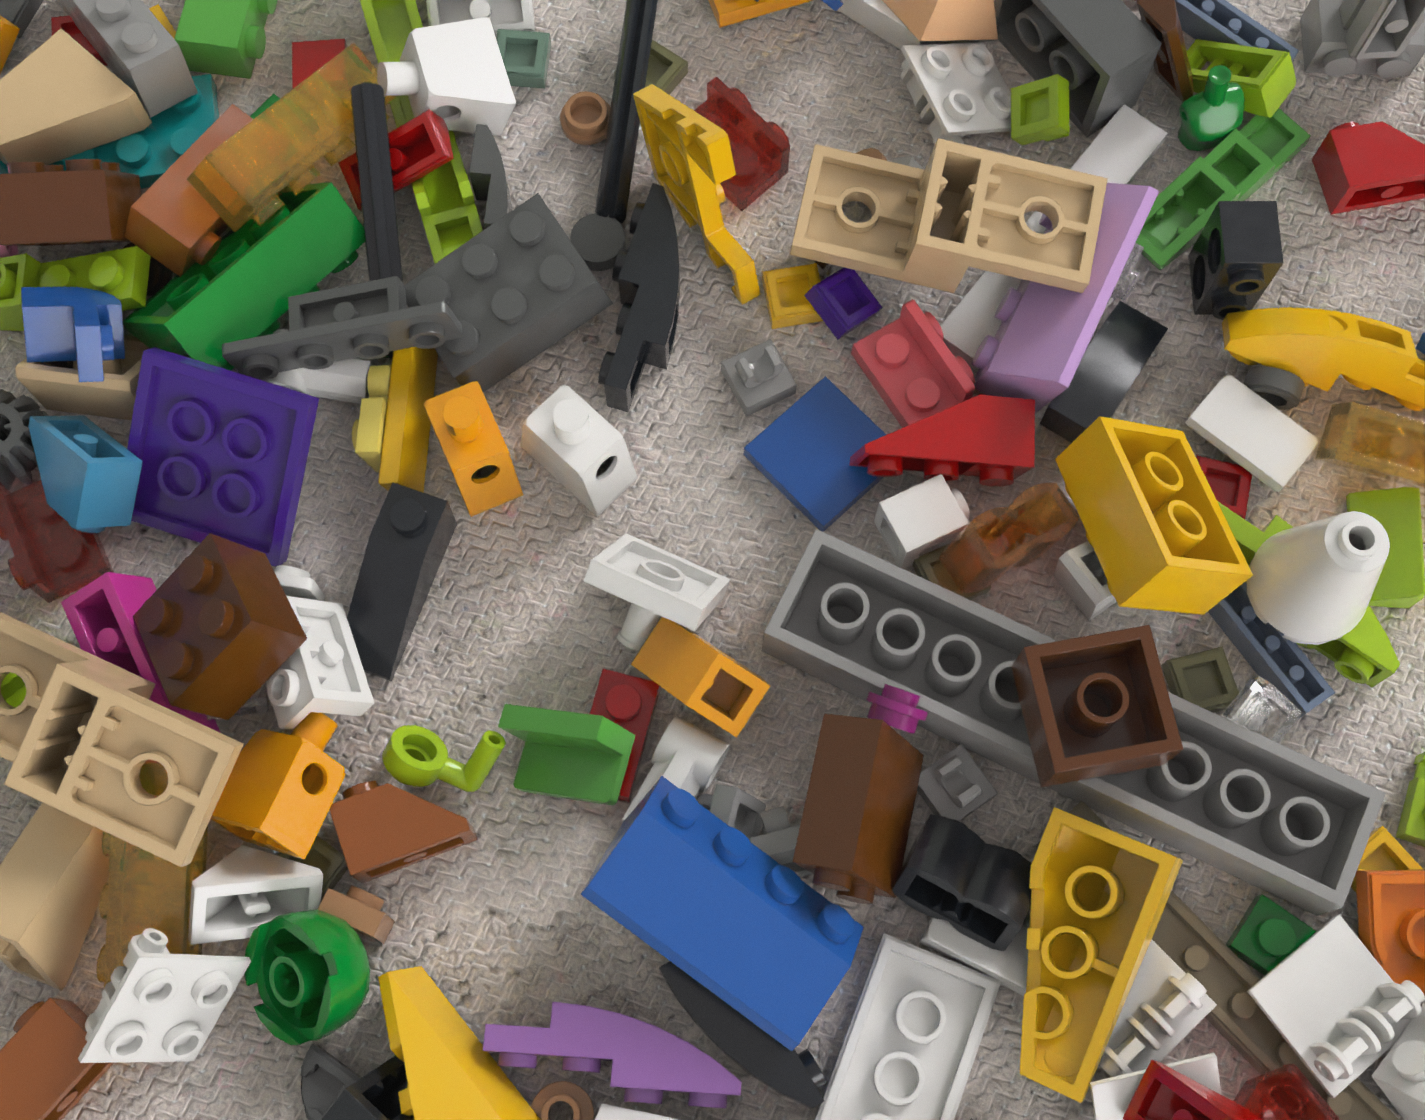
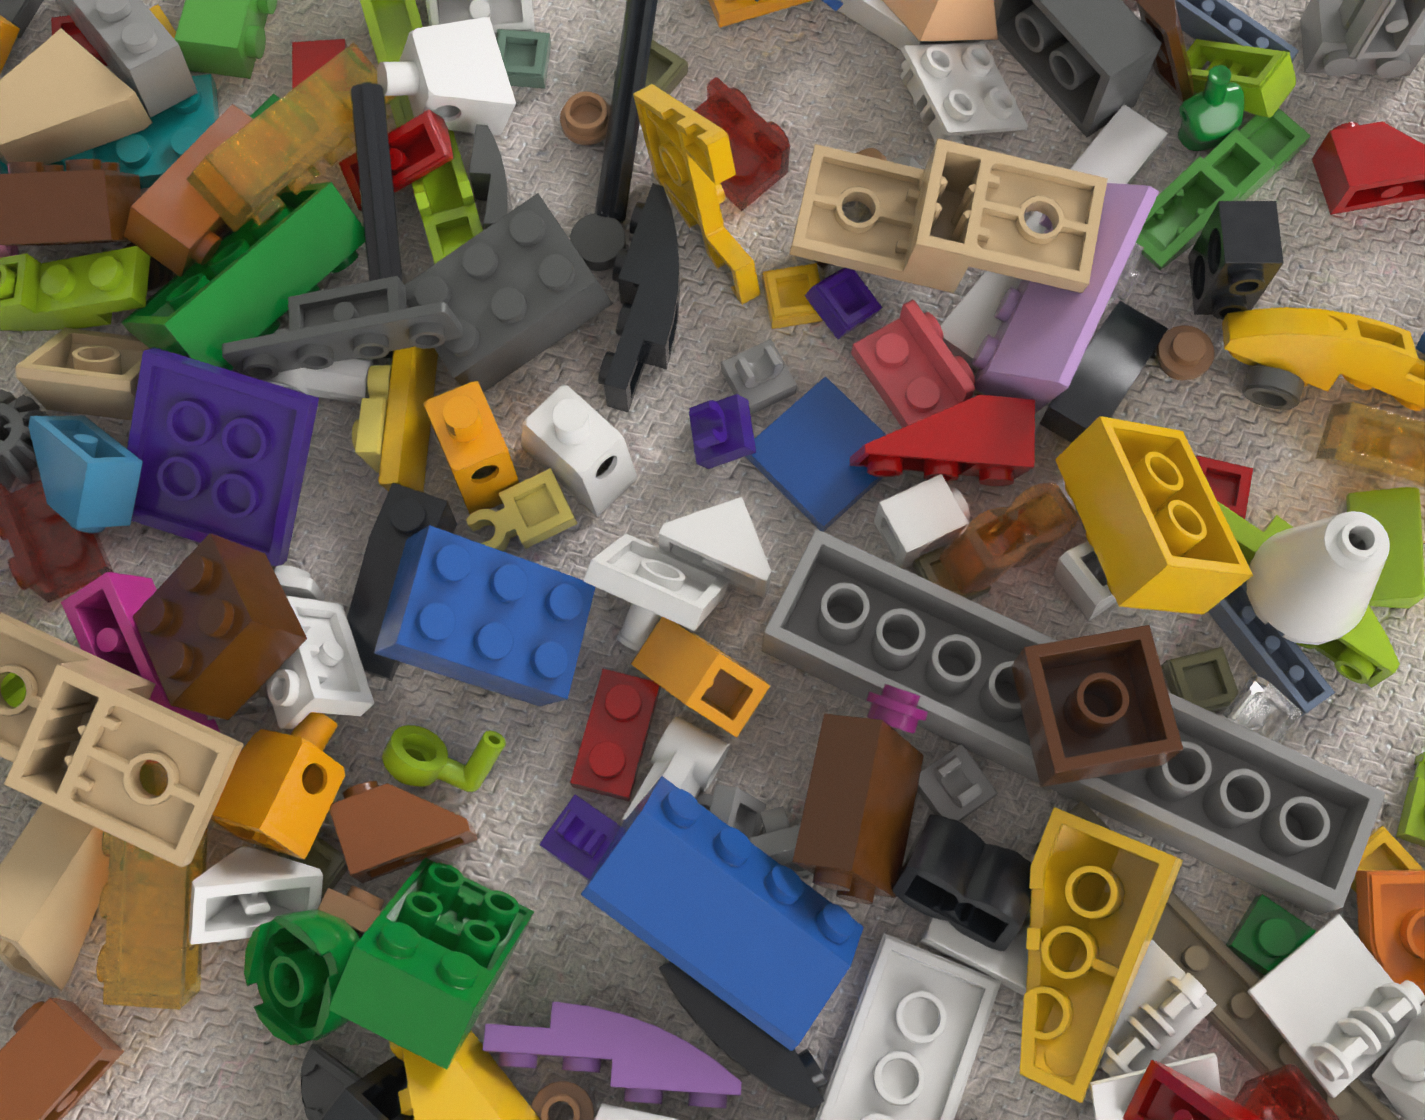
(73, 327): blue brick -> none
(160, 1003): white hinge -> none
(430, 961): none -> green slope
(485, 617): none -> blue brick
(532, 511): none -> light yellow plate
(569, 753): bright green panel -> none
(580, 837): none -> dark purple tile
(721, 431): none -> dark purple tile
(722, 542): none -> white slope
(1040, 110): lime tile -> none
(1185, 352): none -> medium nougat plate
(1252, 432): white slope -> none

